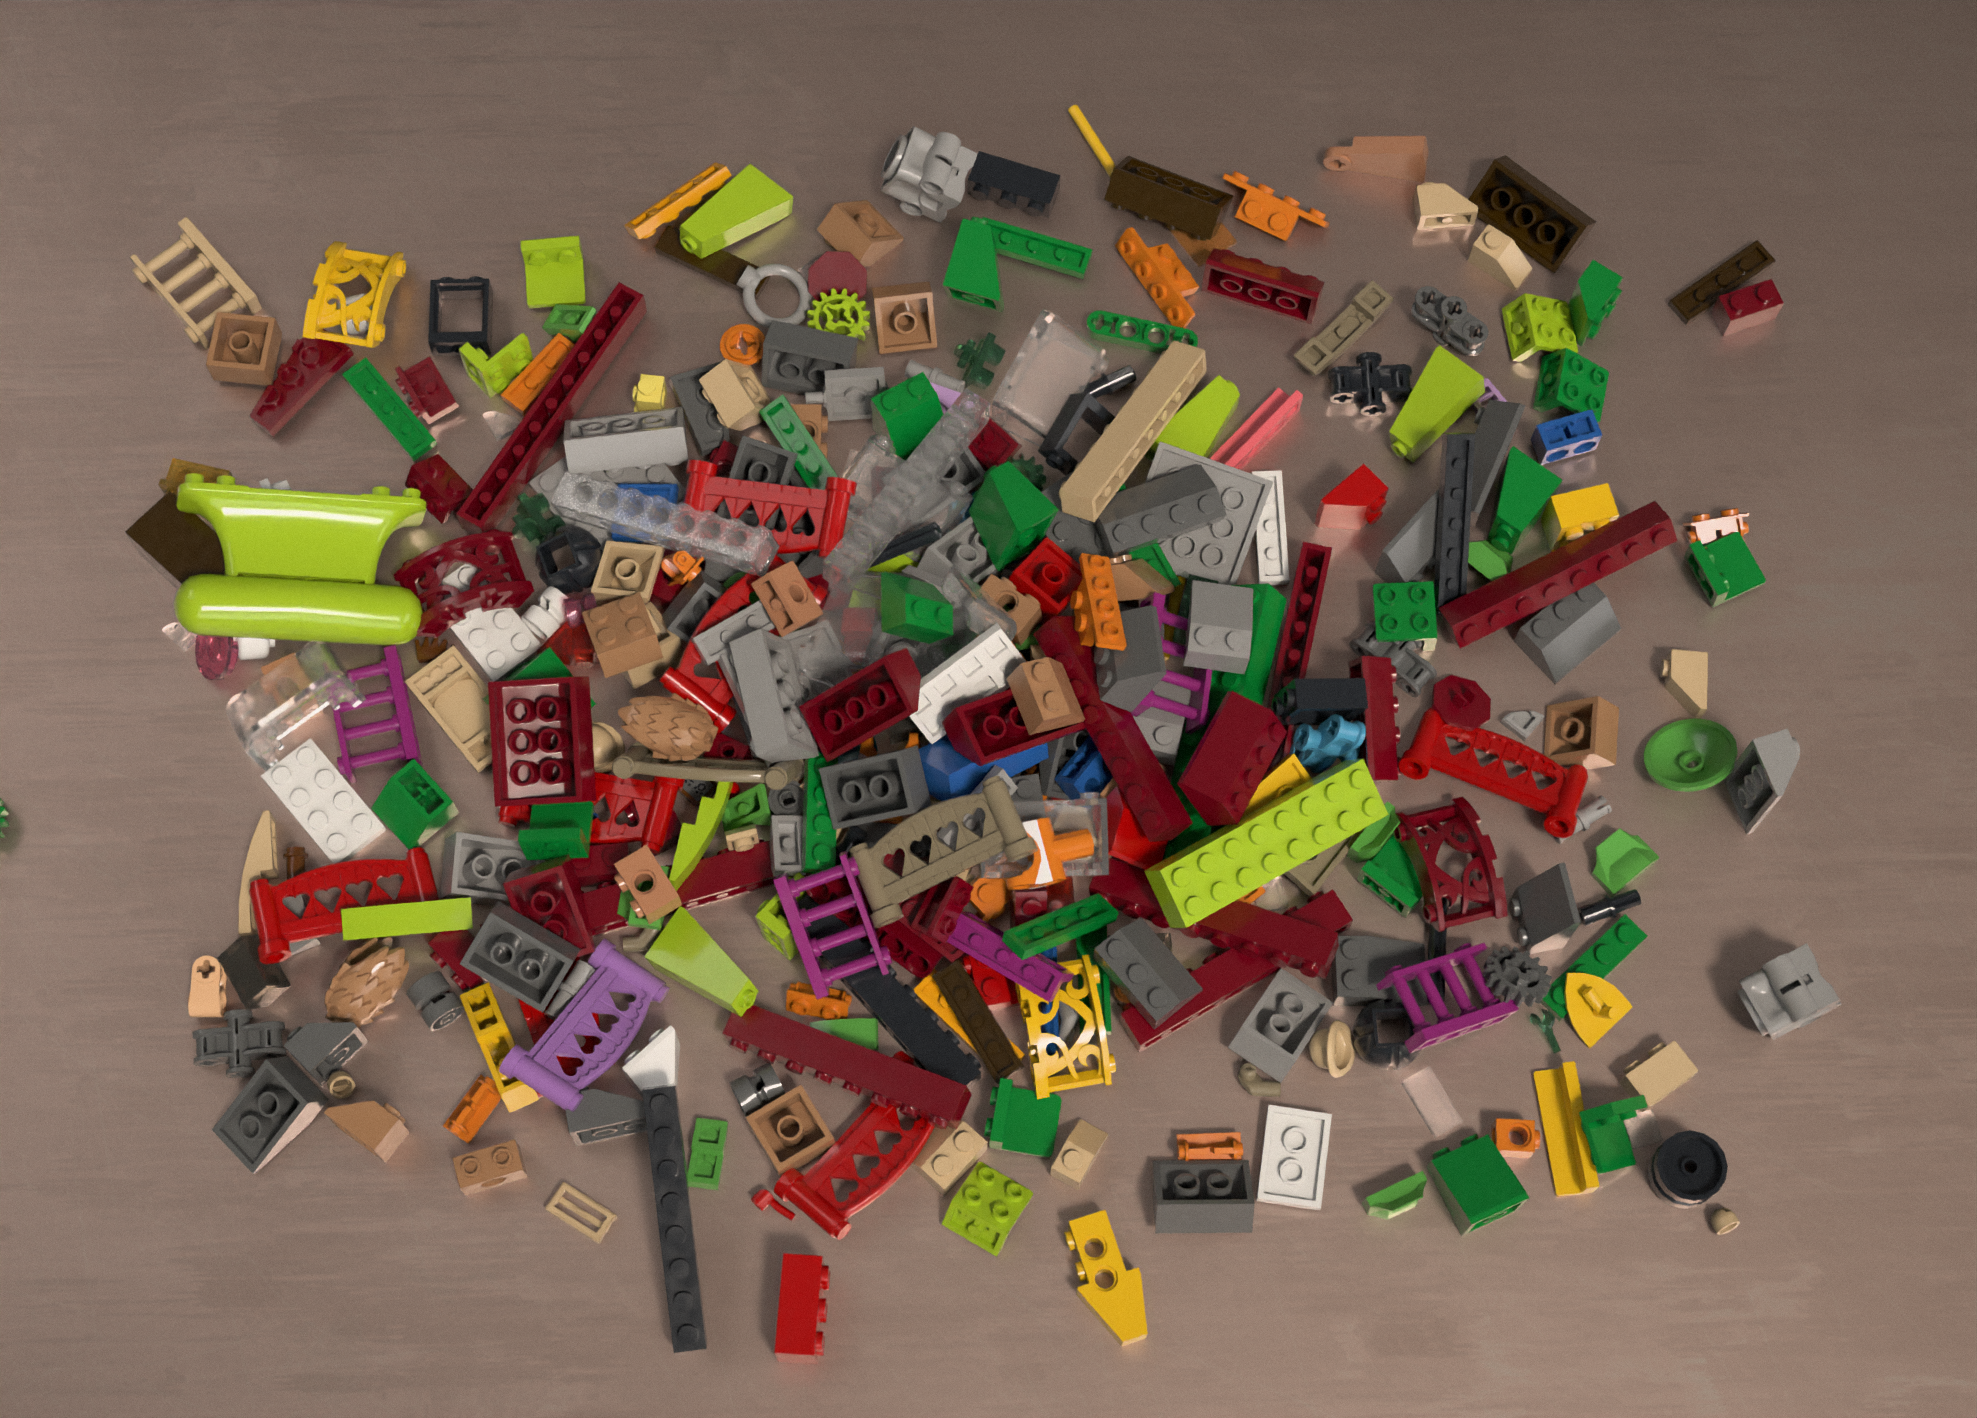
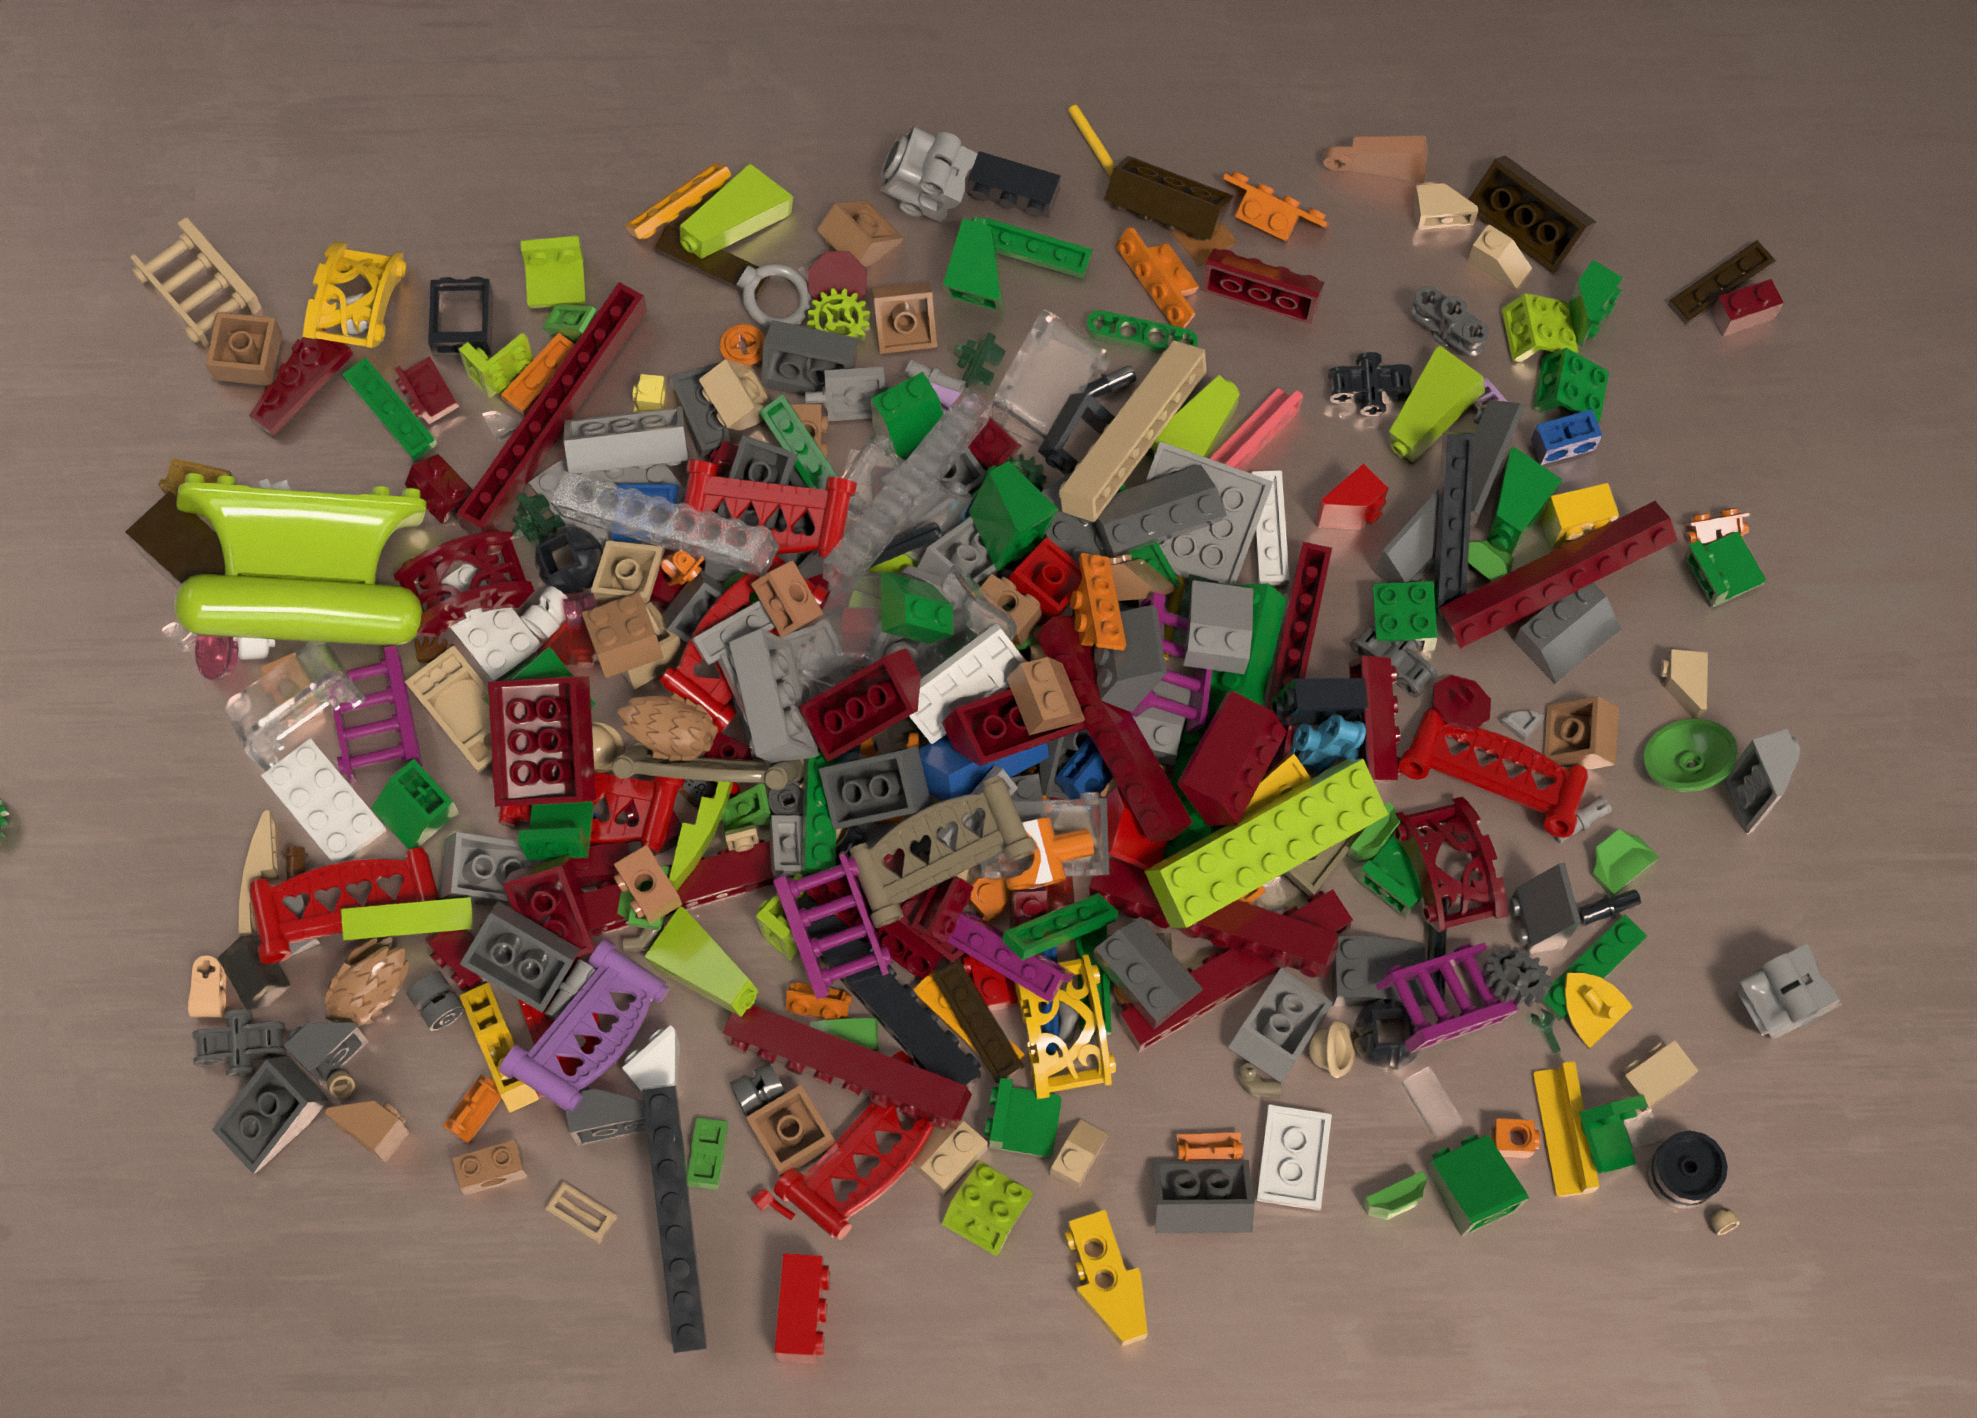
(1345, 329): dark tan slope -> none

